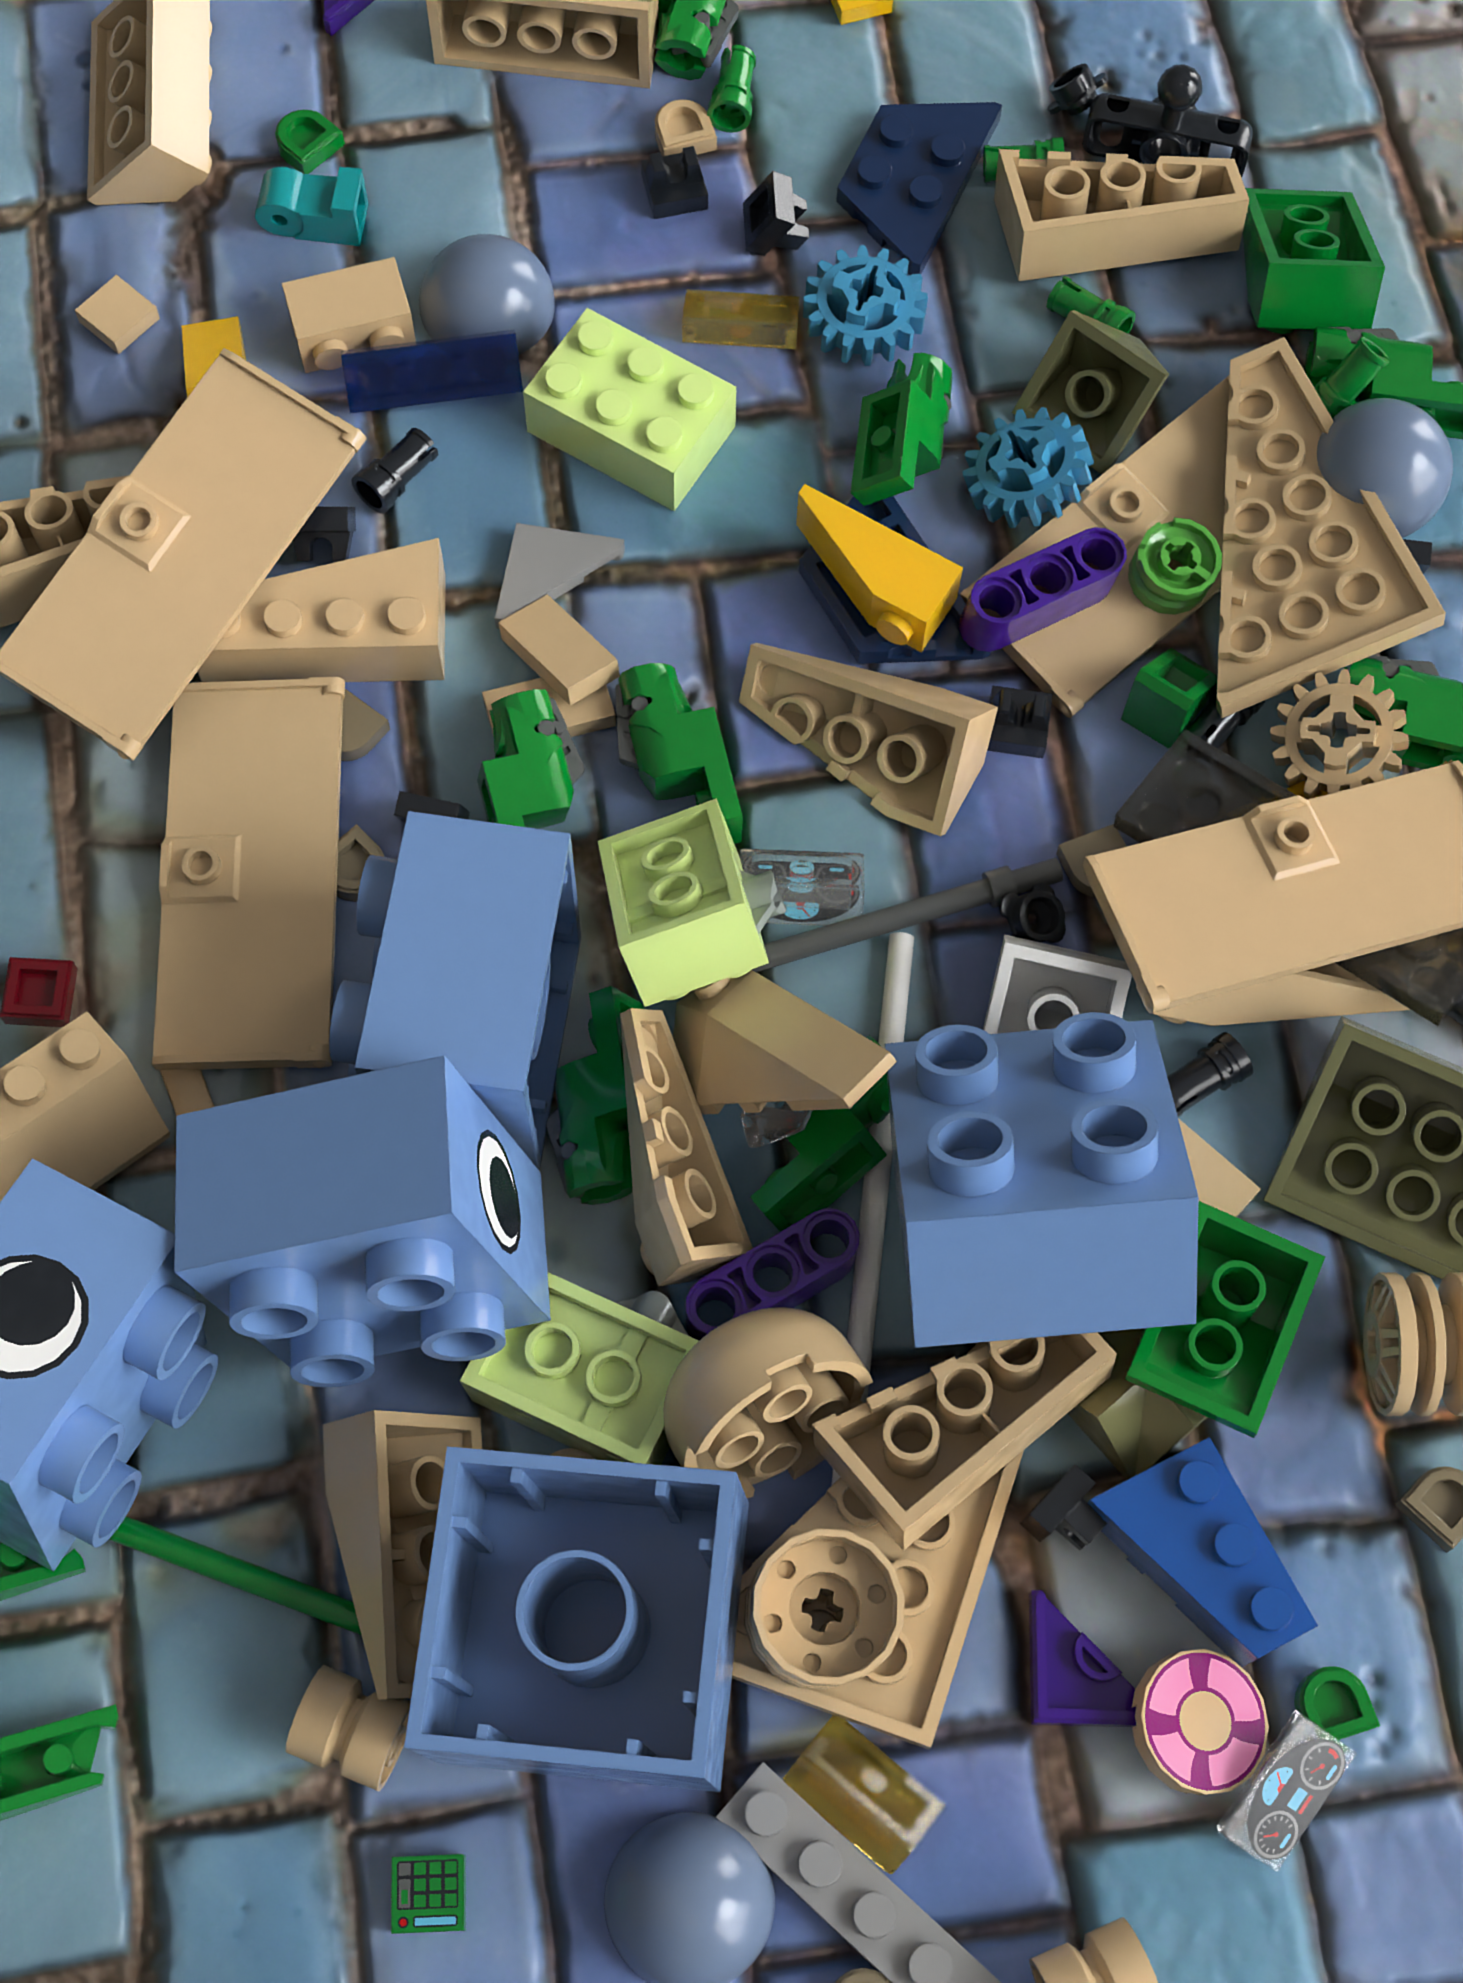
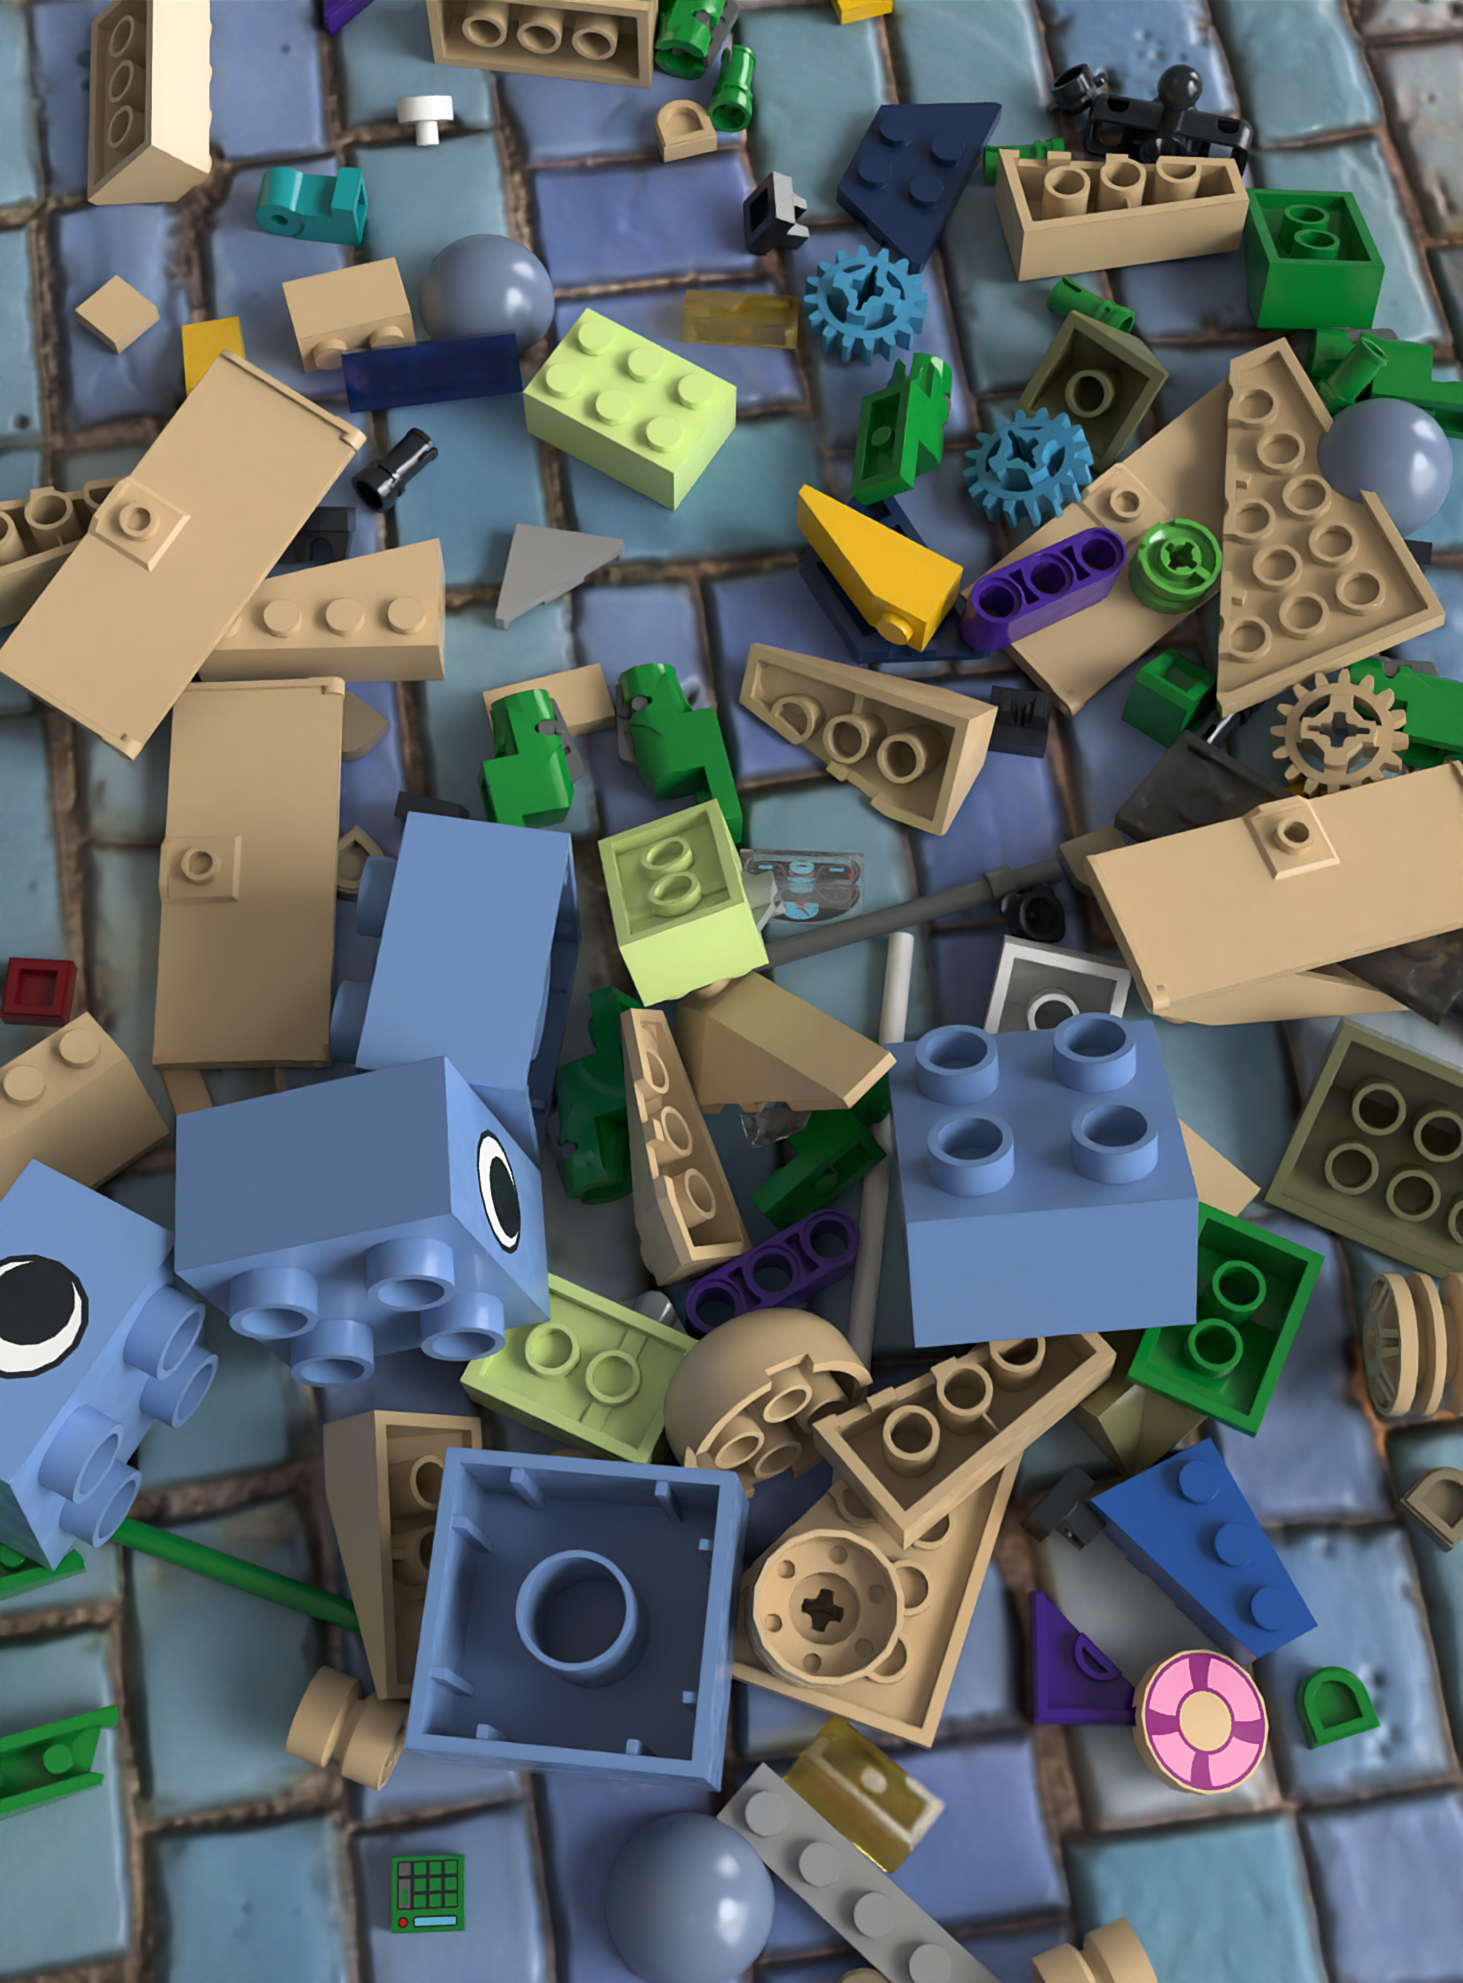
(307, 139): green tile -> none
(425, 114): none -> white tile
(559, 649): tan tile -> none
(674, 183): black tile -> none
(1214, 1068): black pin -> none
(1286, 1790): slope -> none

